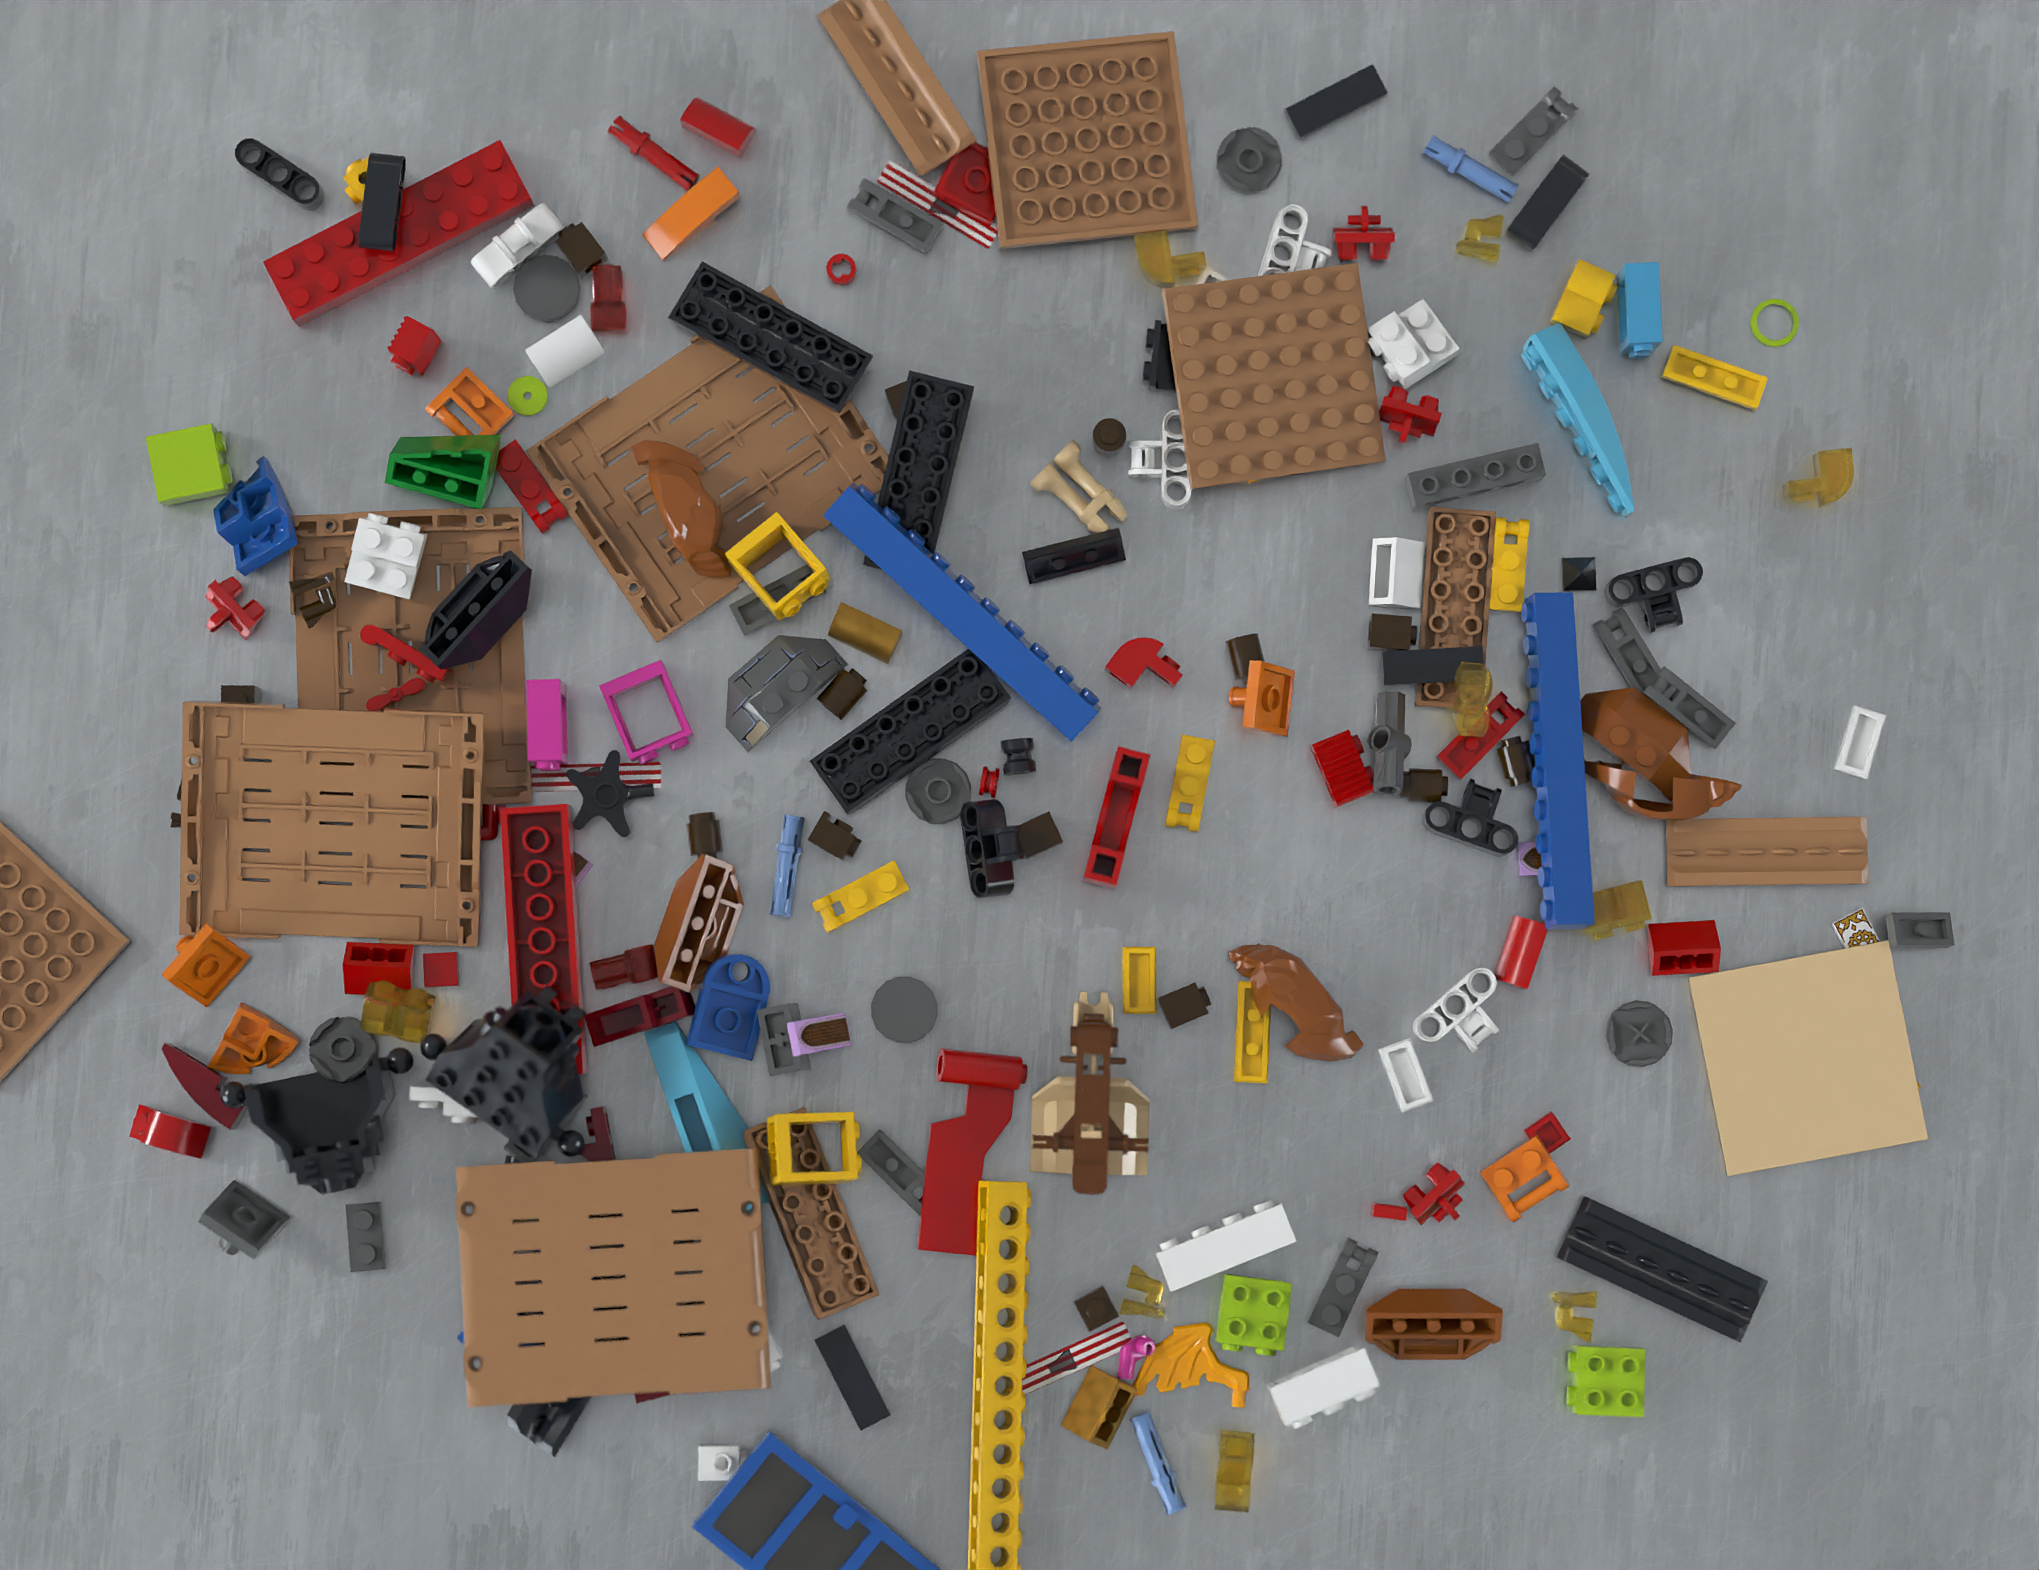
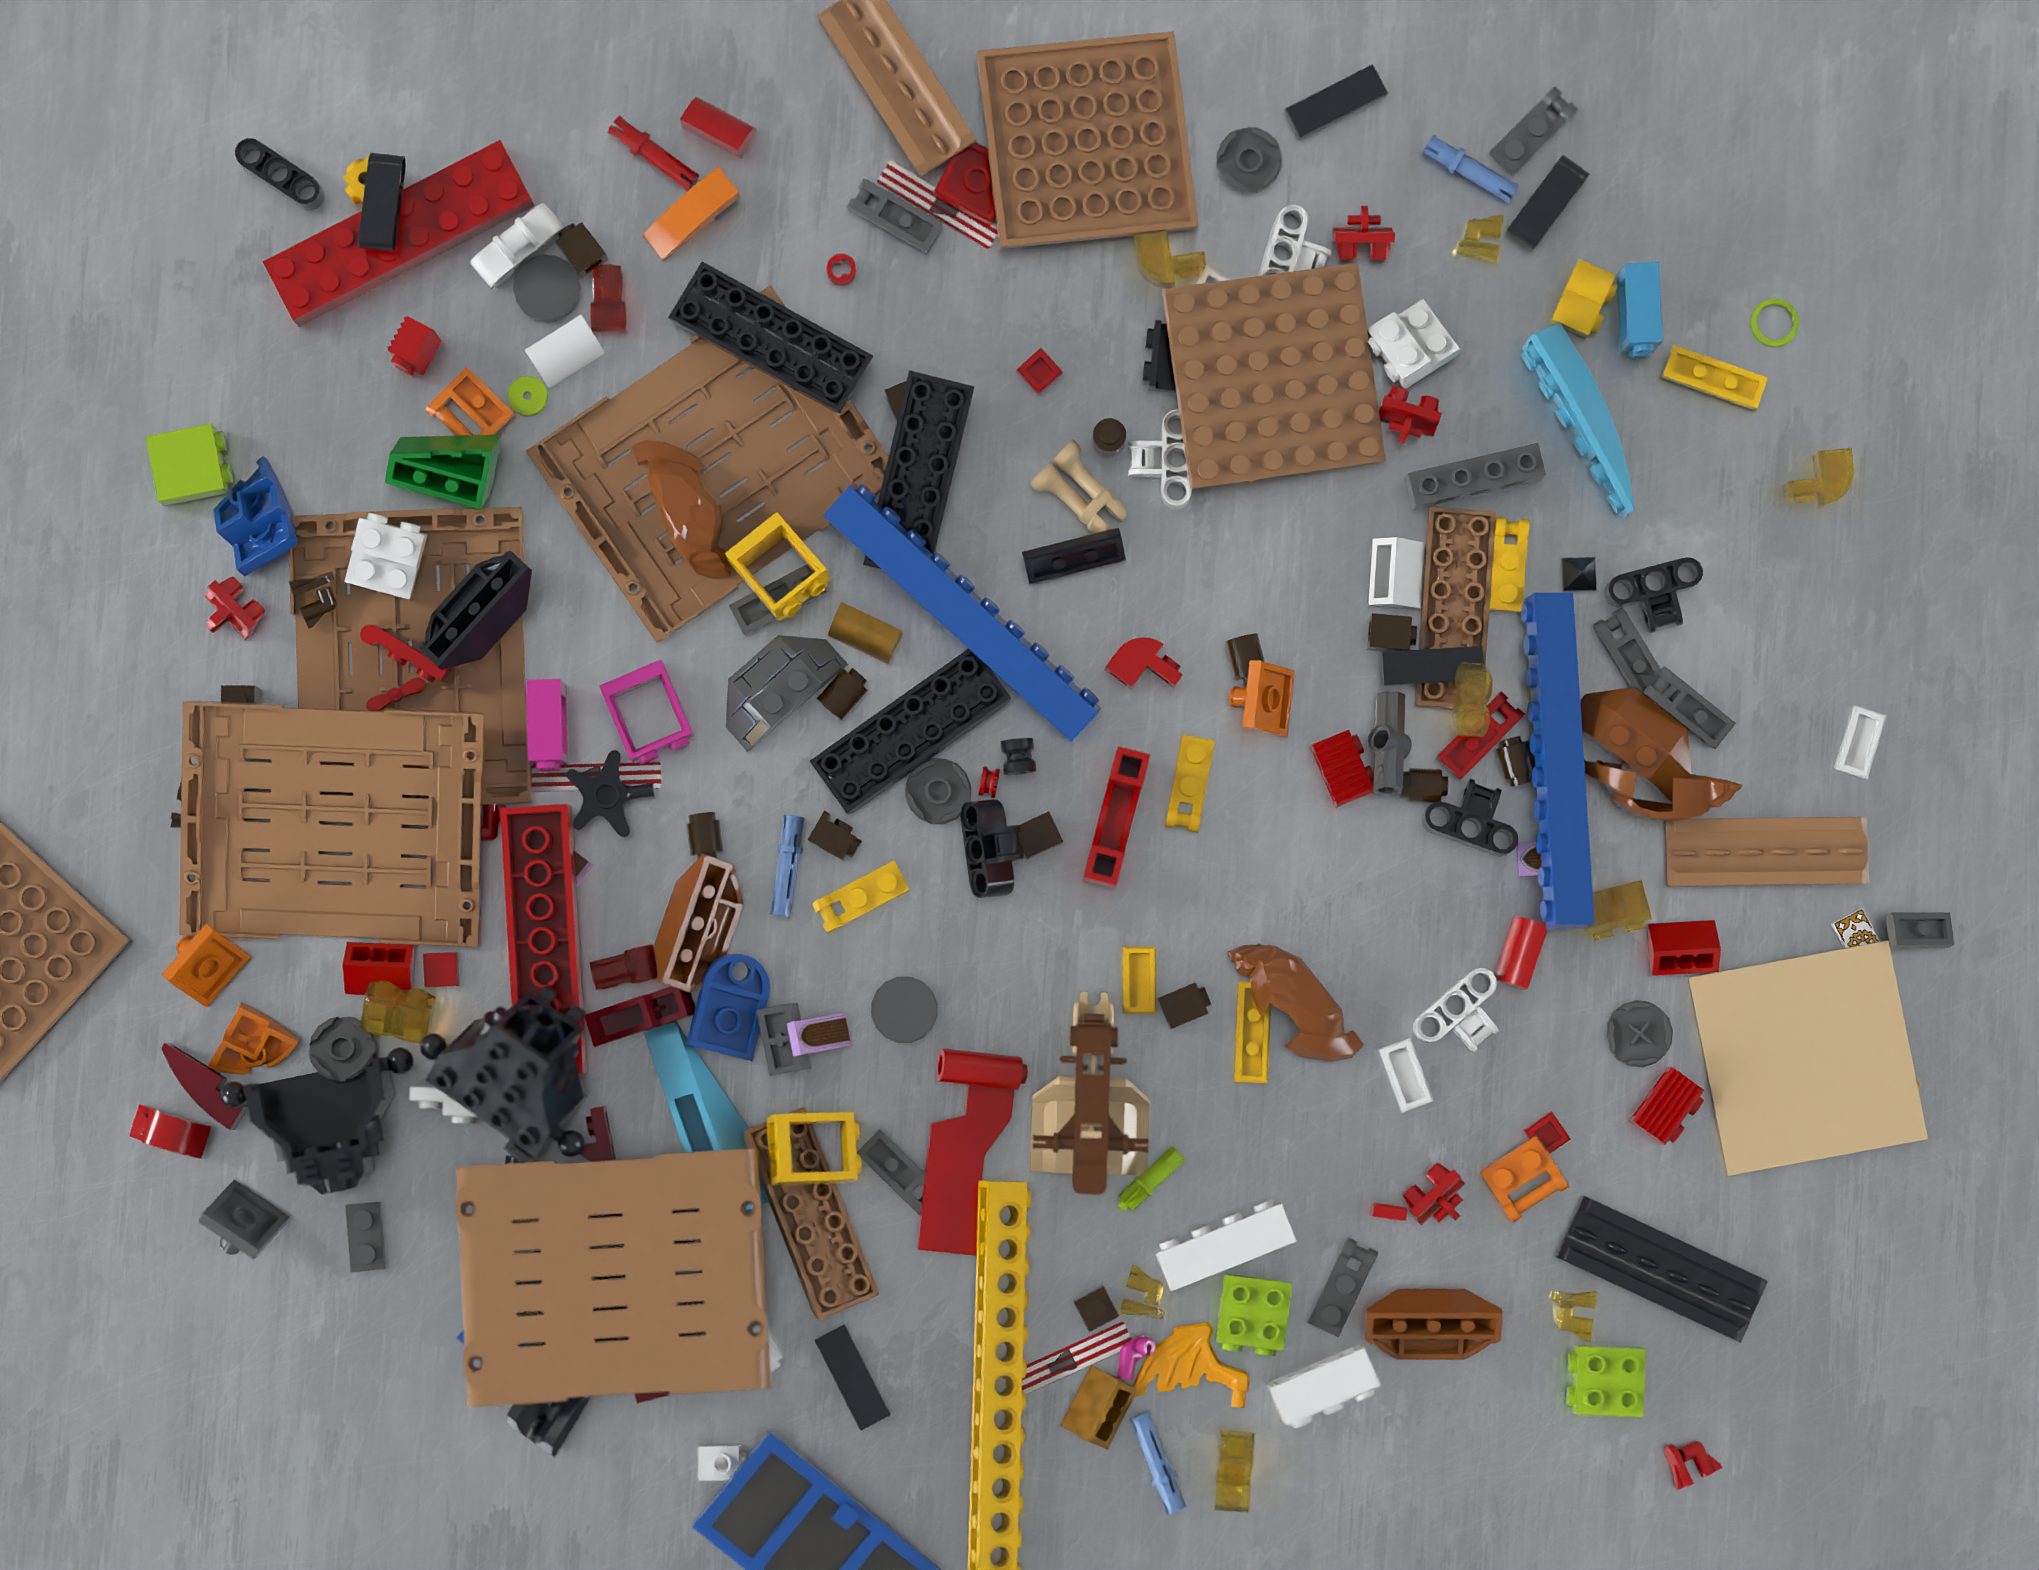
(528, 486): red plate -> none
(1039, 371): none -> red tile
(1143, 1186): none -> lime piece
(1667, 1106): none -> red brick
(1695, 1450): none -> red piece

